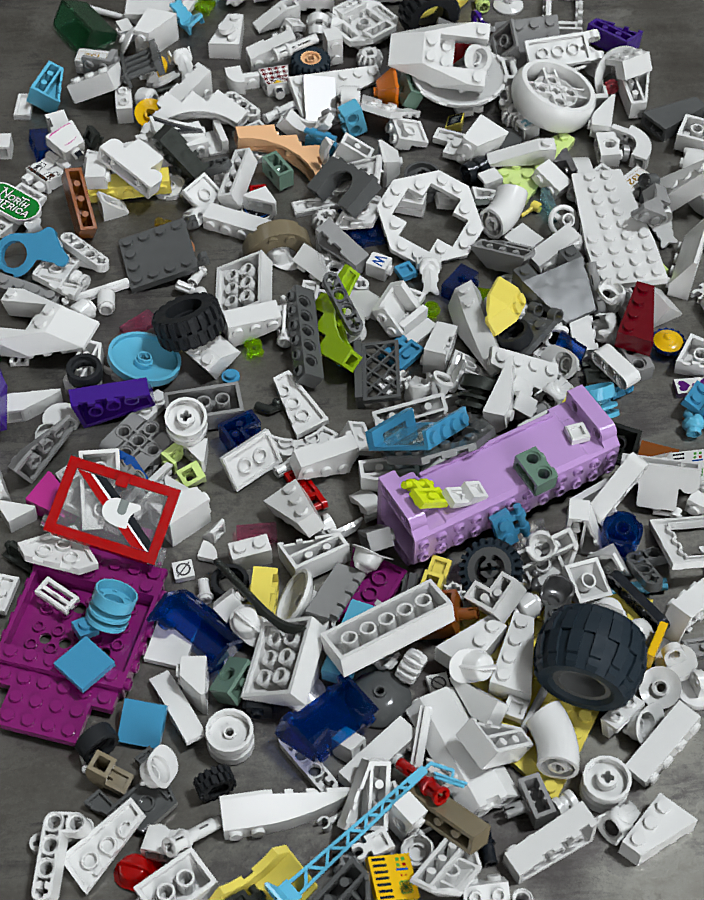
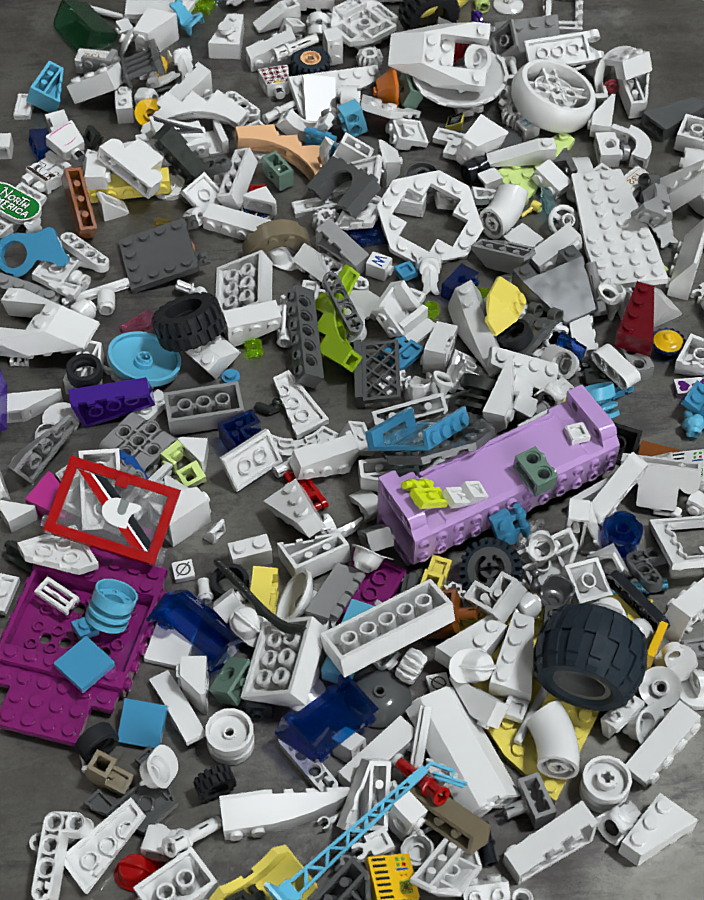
(186, 421): white wheel -> none
(197, 276): white pin -> none
(207, 552): white tile -> none
(240, 81): white brick -> none
(251, 530): clear pink plate -> none
(493, 744): white wedge -> none
(564, 802): white wheel -> none
(606, 328): white hair -> none
(614, 36): dark purple wedge -> none

